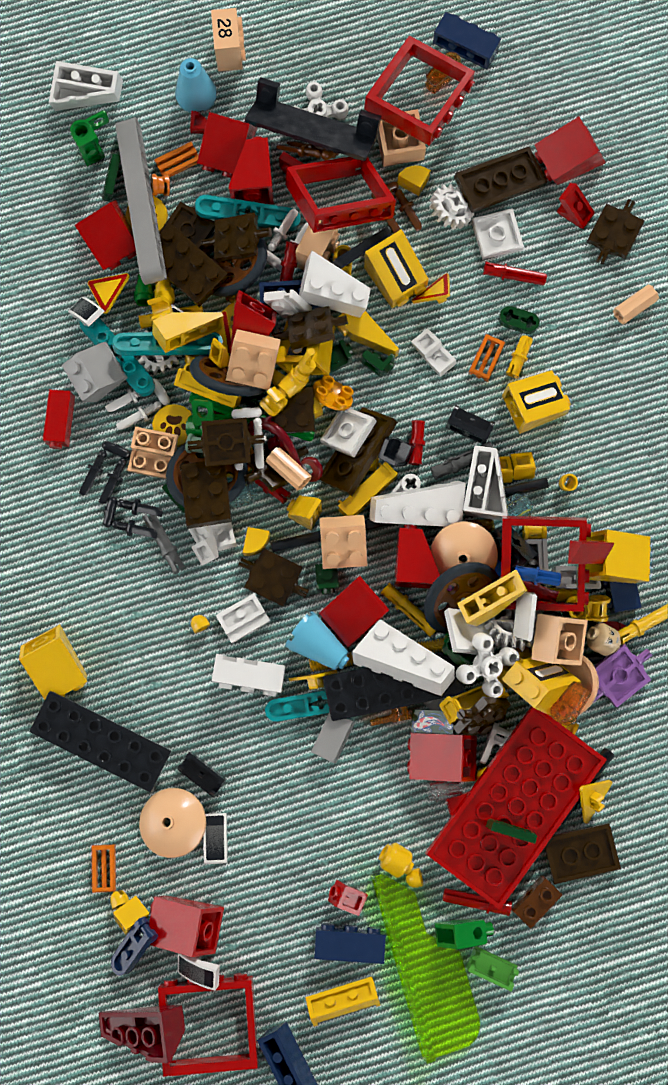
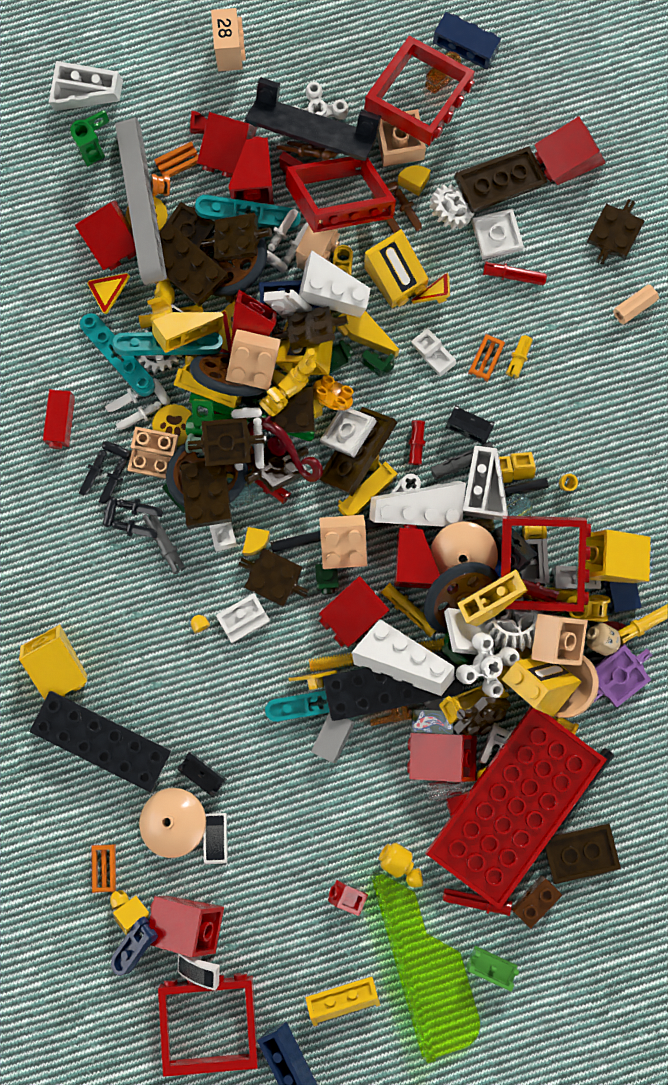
(86, 311): slope -> none
(94, 372): light grey slope -> none
(111, 177): dark green tile -> none
(143, 292): green cone -> none
(145, 1030): dark red wedge -> none
(194, 87): medium azure cone -> none
(205, 545): white slope -> none
(219, 354): yellow slope -> none
(248, 675): white wedge -> none
(288, 468): light nougat axle -> none
(289, 262): red pin -> none
(305, 510): yellow slope -> none
(317, 643): medium azure cone -> none
(350, 944): dark blue brick -> none
(360, 249): black beam -> none
(396, 451): black panel -> none
(463, 933): green torso -> none
(511, 830): dark green tile -> none
(522, 316): dark green beam -> none
(525, 616): white slope -> none
(535, 400): yellow slope -> none
(539, 576): blue axle -> none
(571, 702): clear orange piece -> none
(575, 206): red slope -> none
(588, 551): red slope -> none
(591, 798): yellow piece -> none

